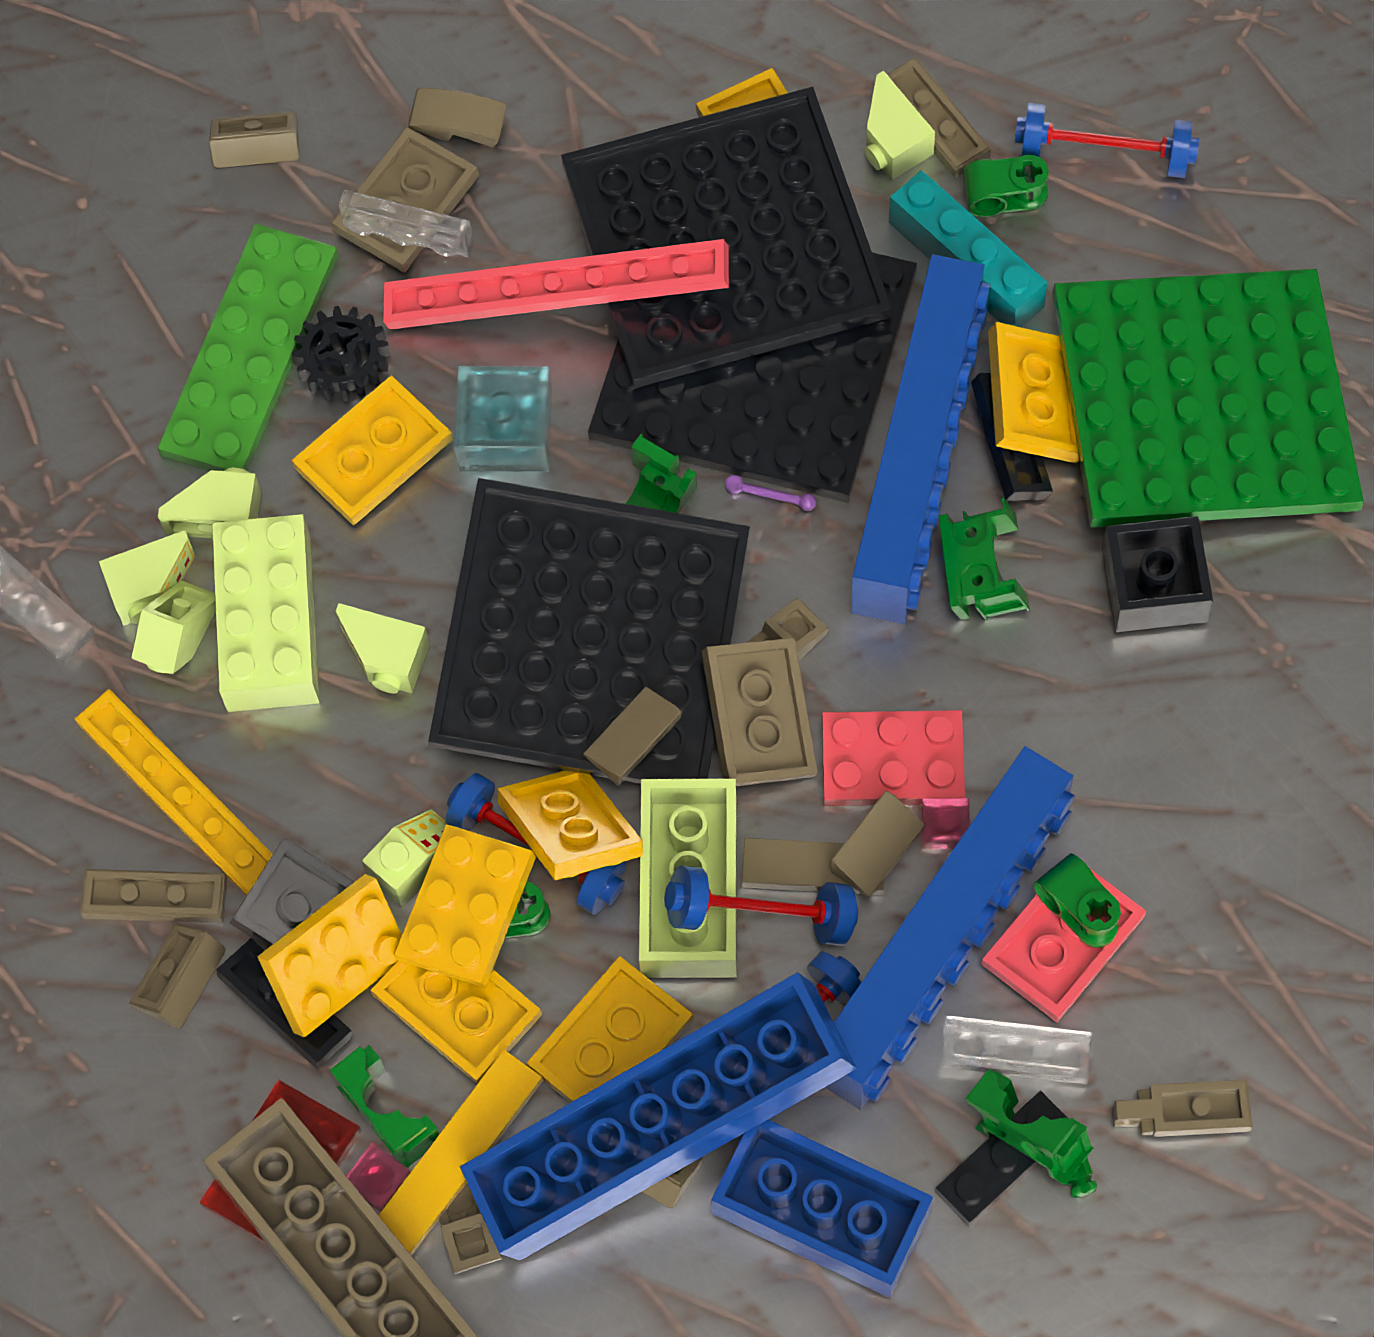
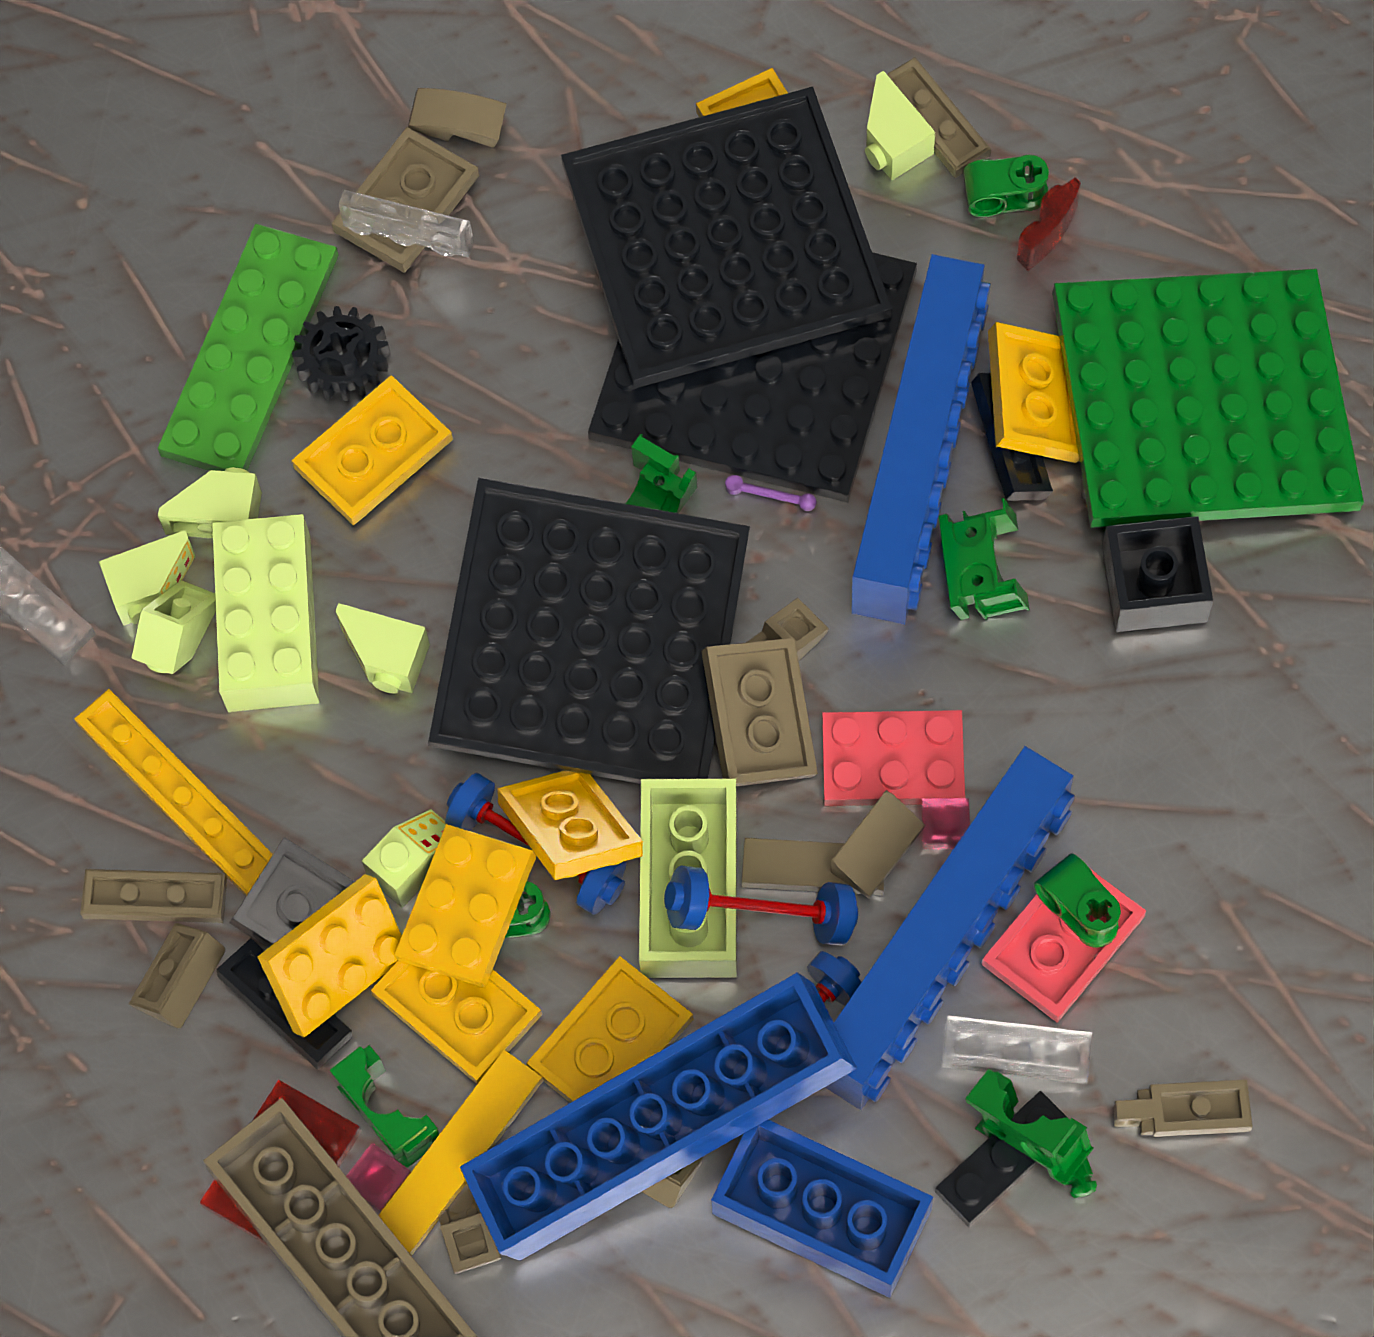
(254, 139): dark tan slope -> none
(503, 418): clear light blue brick -> none
(557, 284): coral plate -> none
(633, 735): dark tan slope -> none
(945, 228): teal brick -> none
(1055, 217): none -> clear red slope
(1179, 148): blue axle -> none

